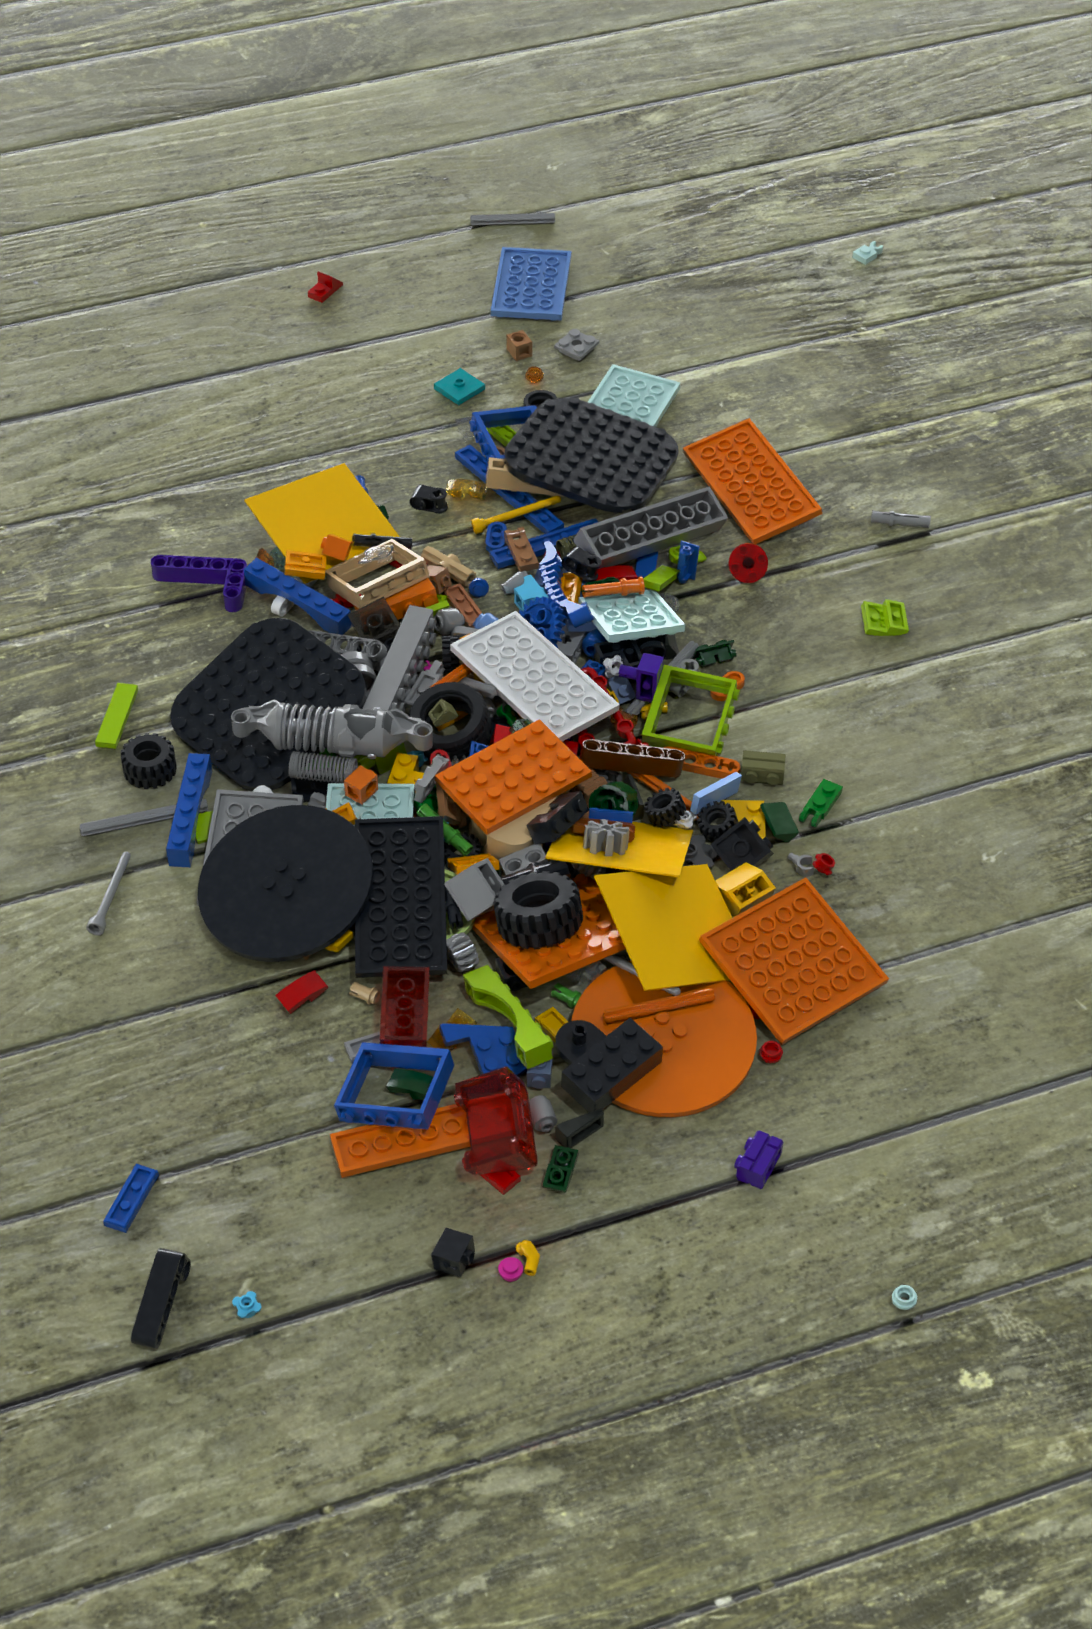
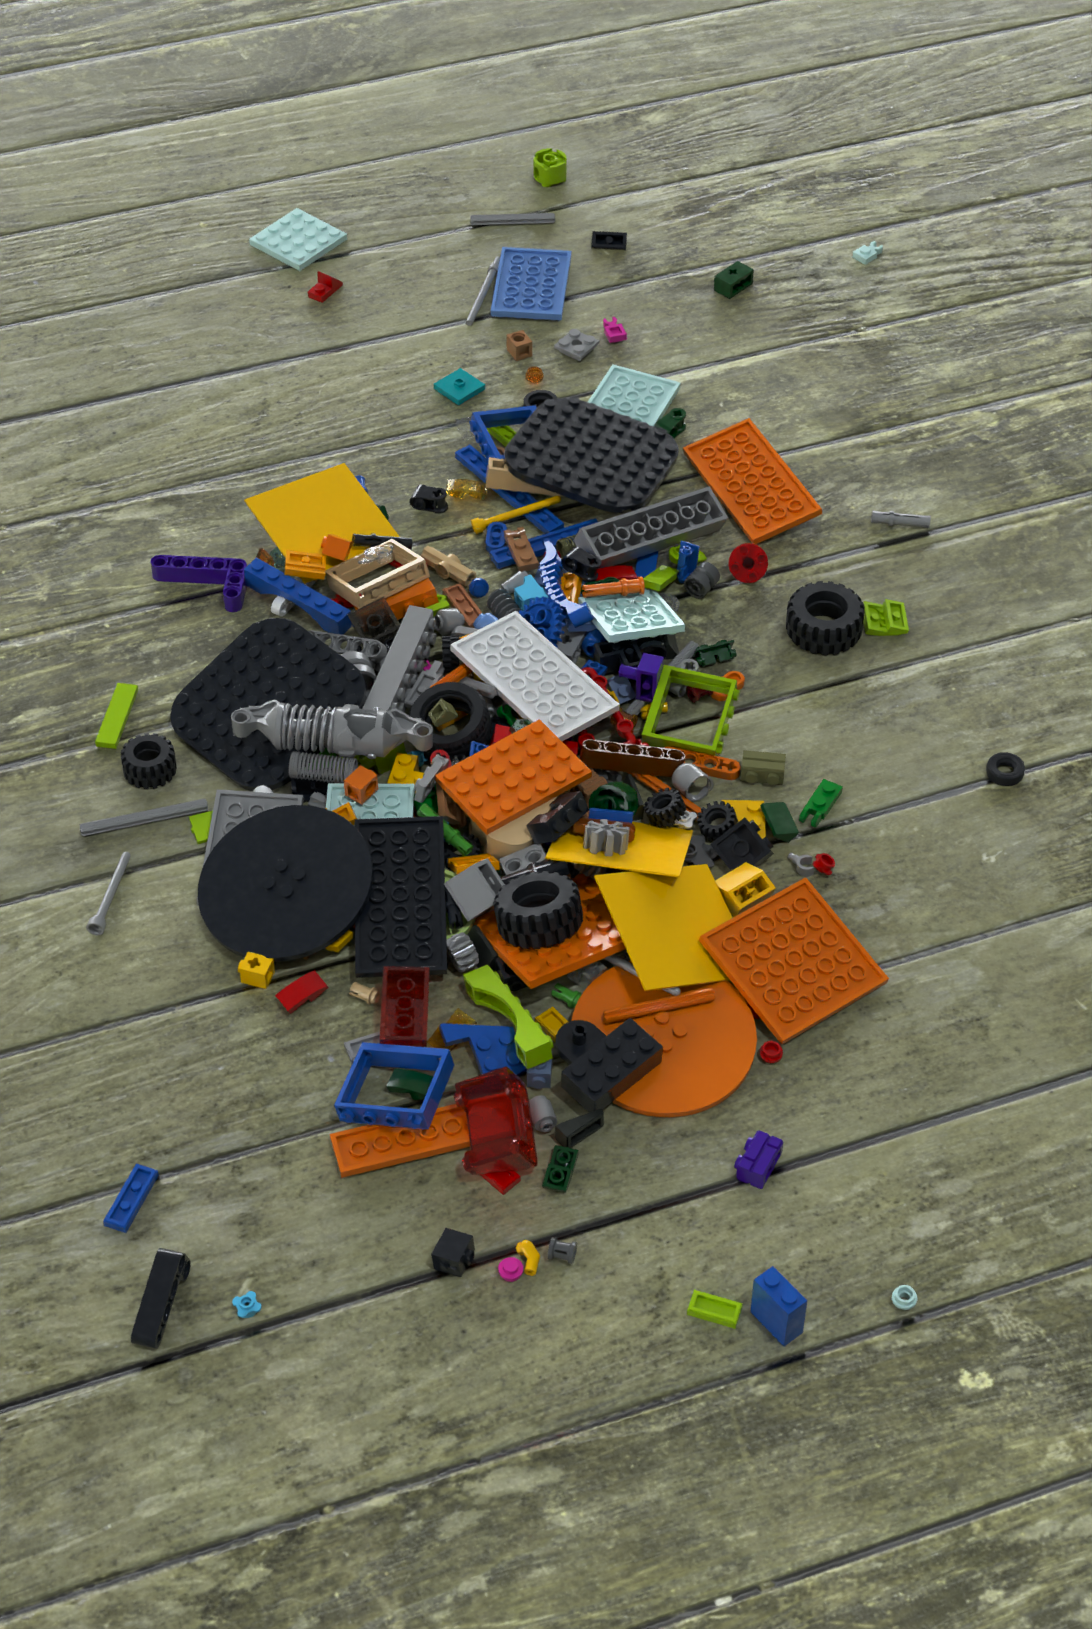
(183, 829): blue arch -> none
(256, 970): none -> yellow brick
(298, 239): none -> light aqua plate
(439, 577): medium nougat brick -> none
(484, 949): none -> pearl dark grey slope
(492, 272): none -> light grey bar
(501, 603): none -> dark grey piece
(550, 167): none -> lime brick
(562, 1250): none -> dark grey bush
(609, 240): none -> black slope
(614, 331): none -> dark pink plate
(616, 661): white plate -> none
(673, 422): none -> dark green piece
(685, 776): none -> light grey helmet
(696, 693): none -> dark red bush
(702, 580): none -> dark grey wheel
(714, 1309): none -> lime tile
(716, 792): light blue tile -> none
(733, 279): none -> dark green brick
(778, 1306): none -> blue brick
(825, 635): none -> black tyre
(1008, 759): none -> black tyre

